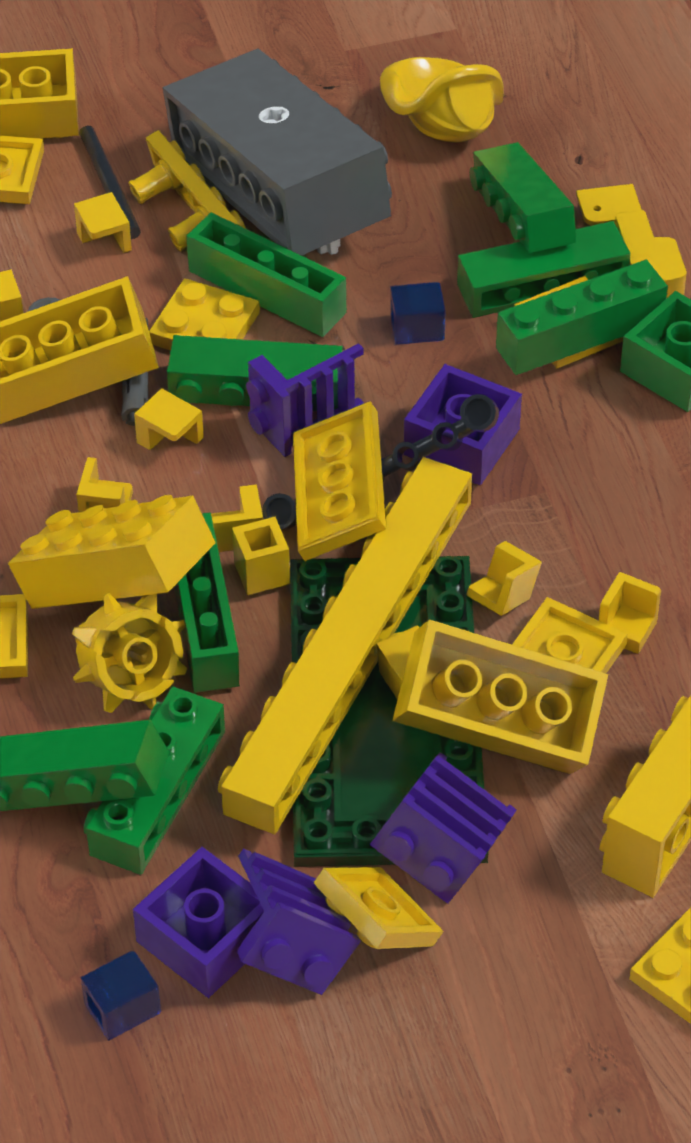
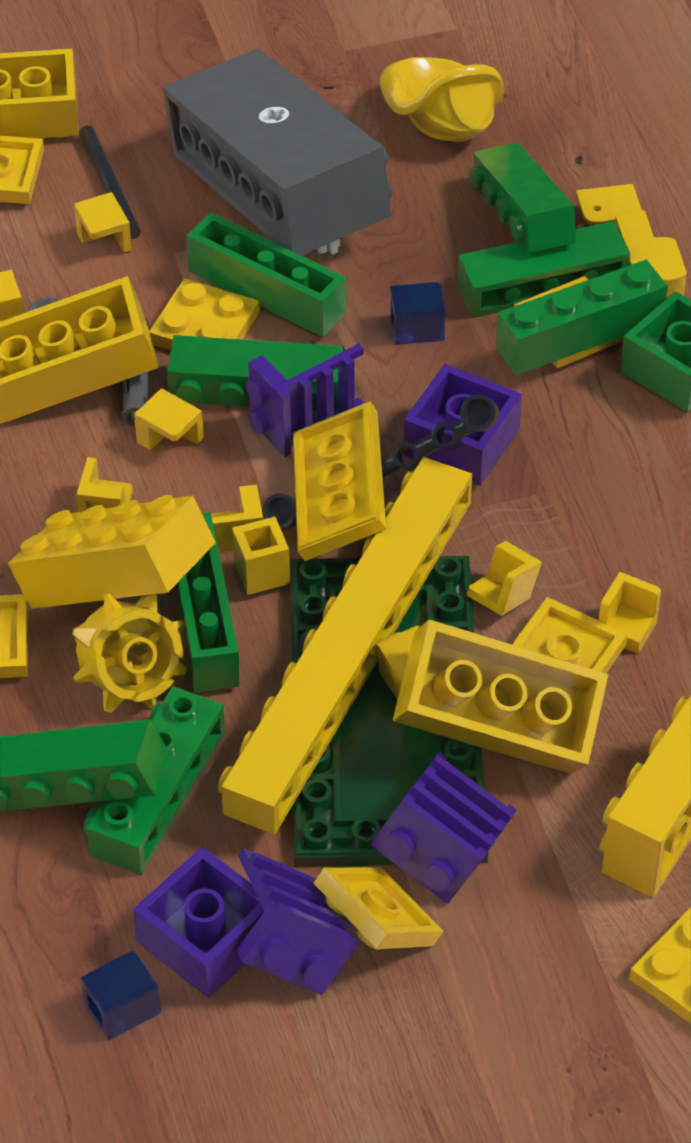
(175, 173): yellow plate -> none

